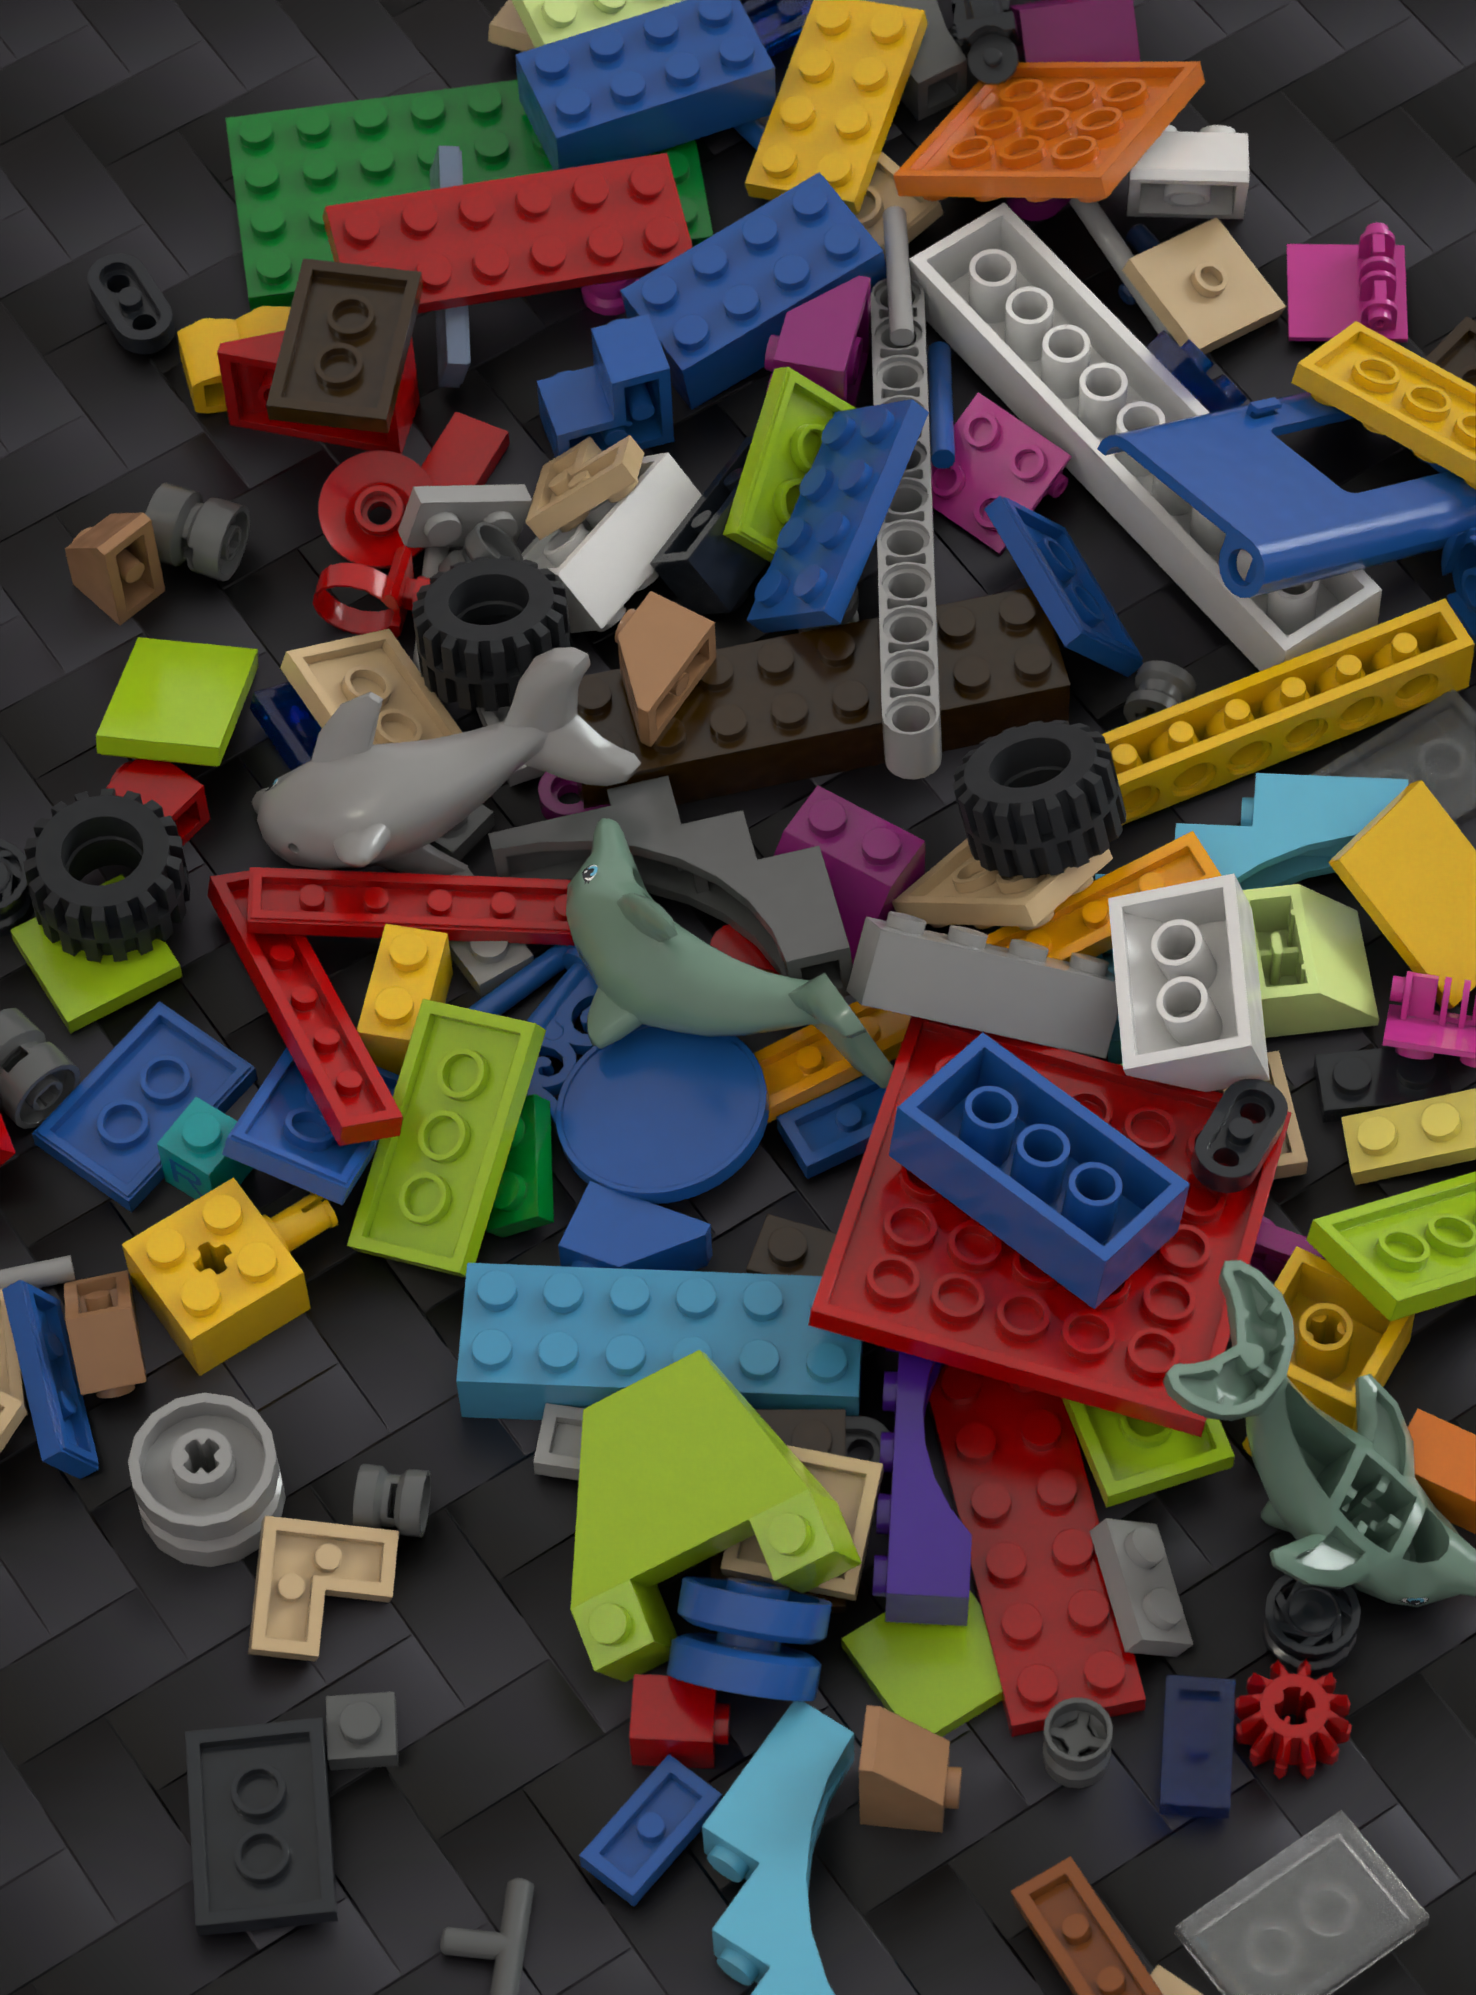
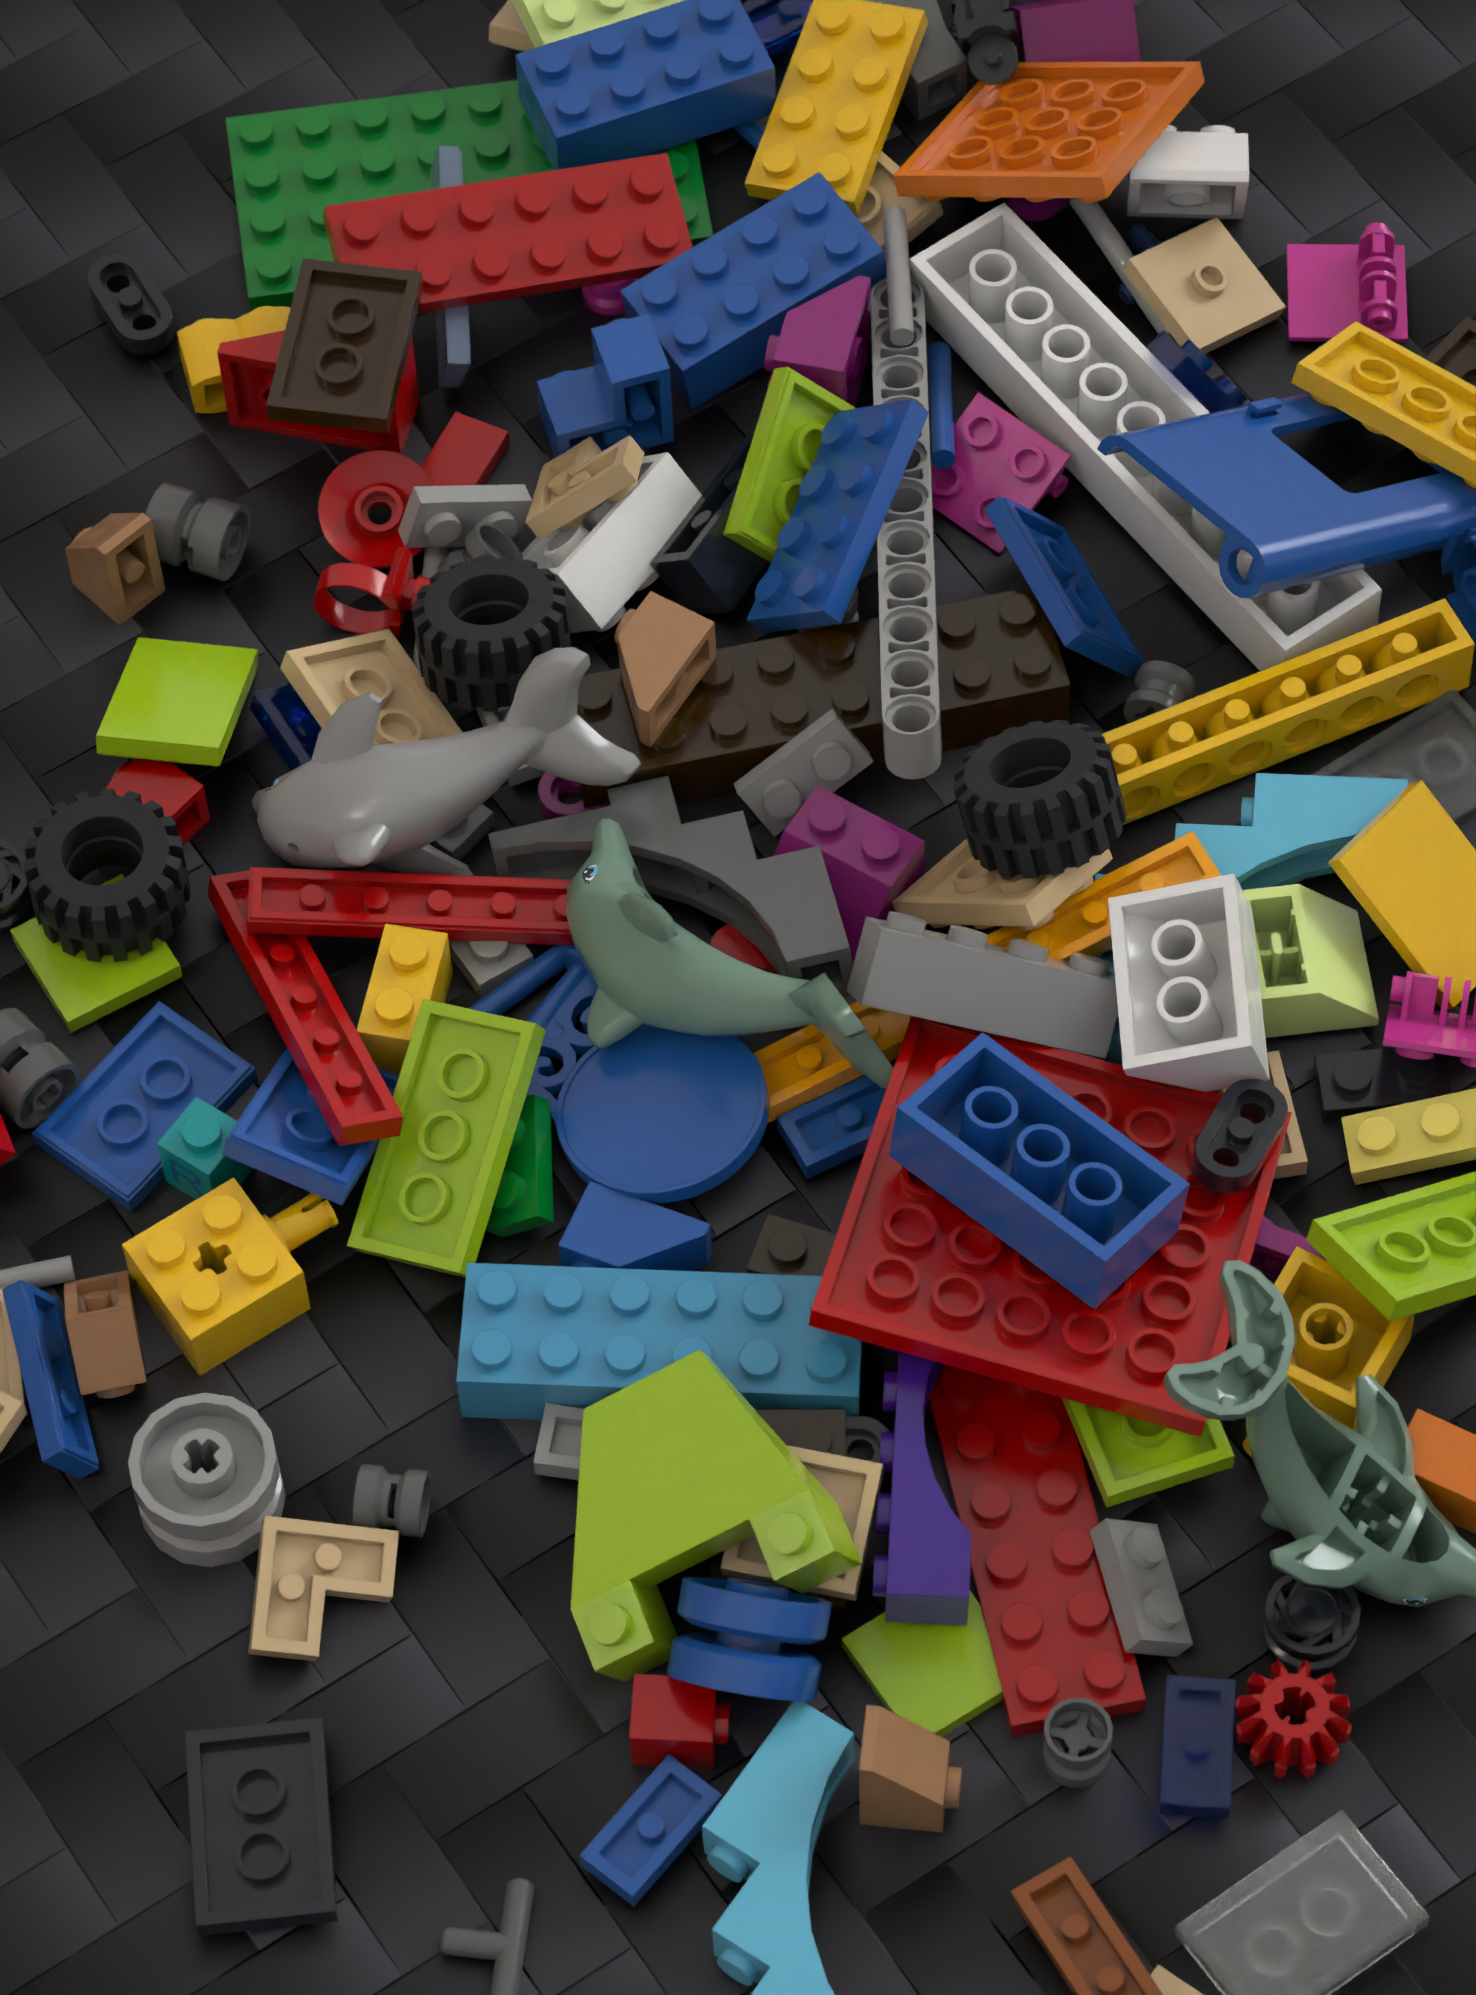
(362, 1730): dark grey plate -> none
(819, 755): none -> light grey plate

